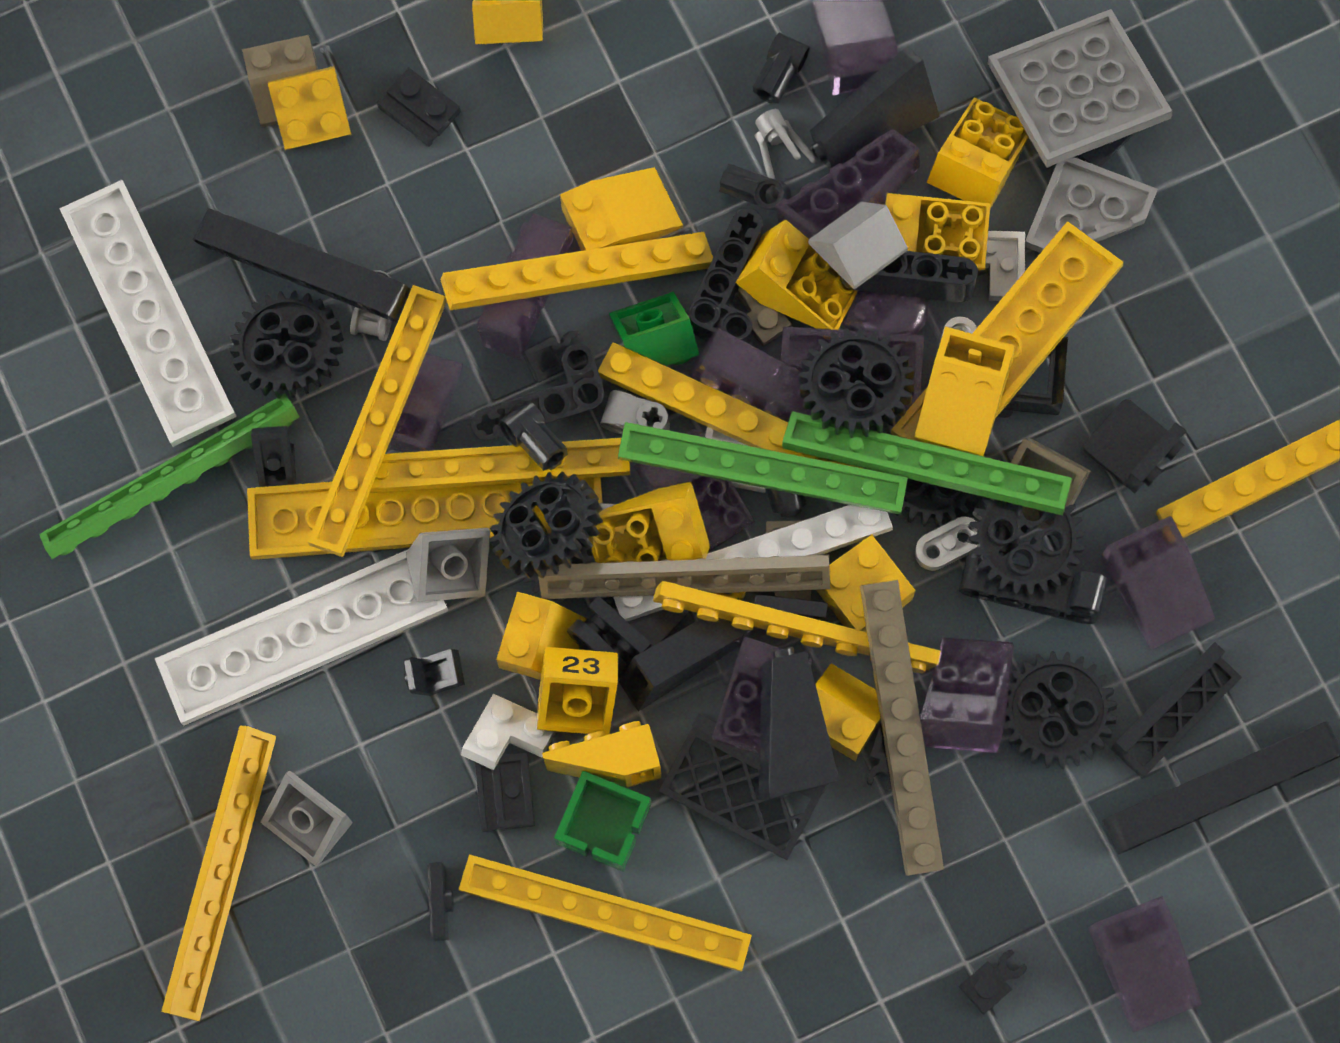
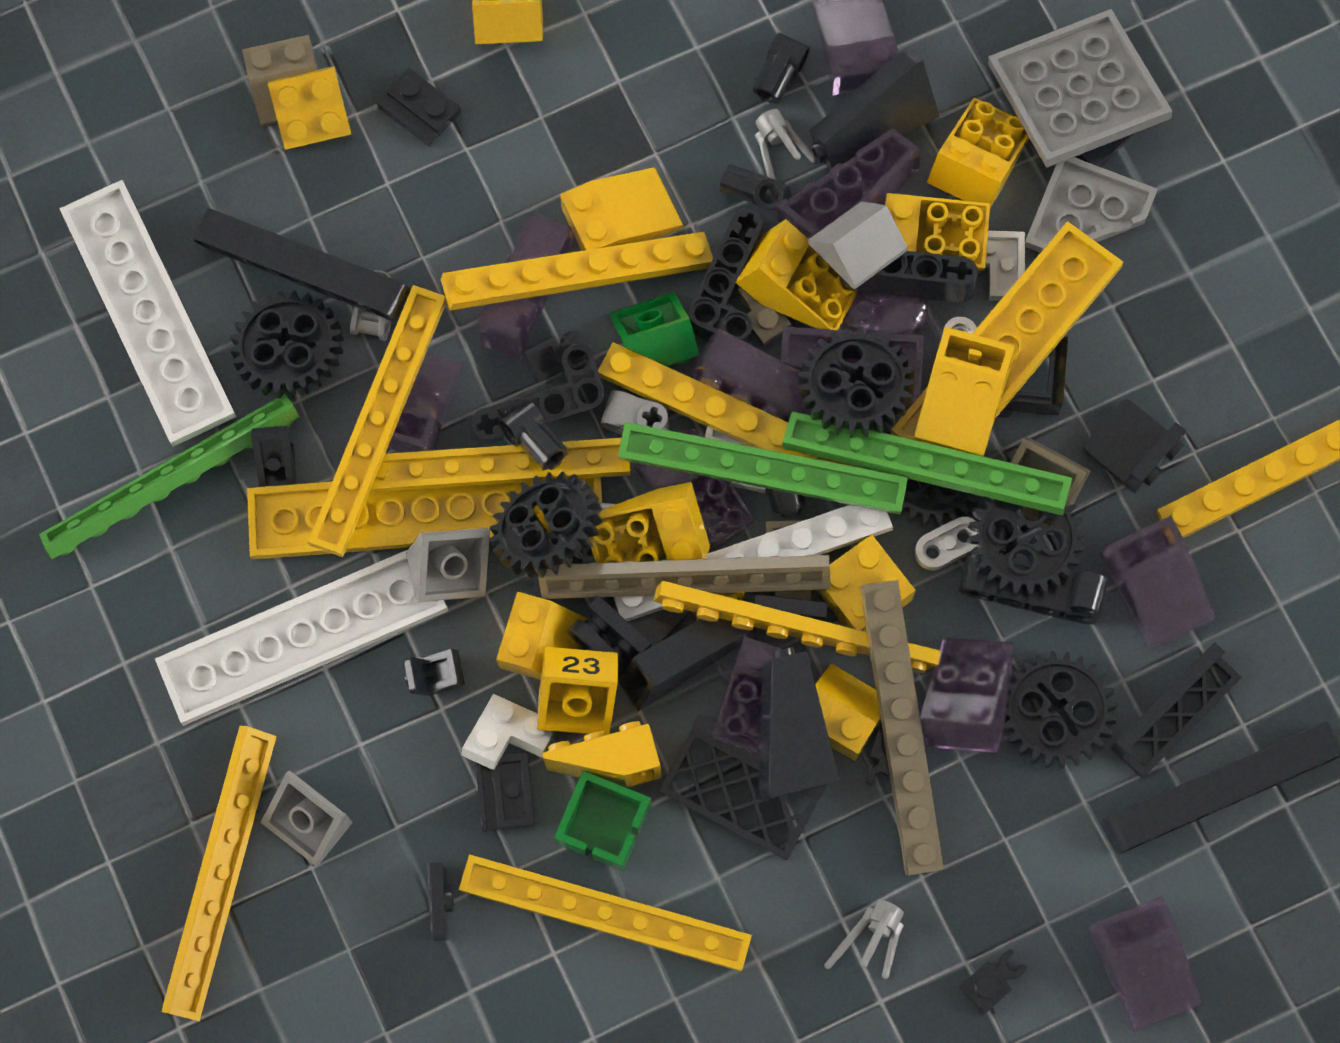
(883, 920): none -> light grey plant

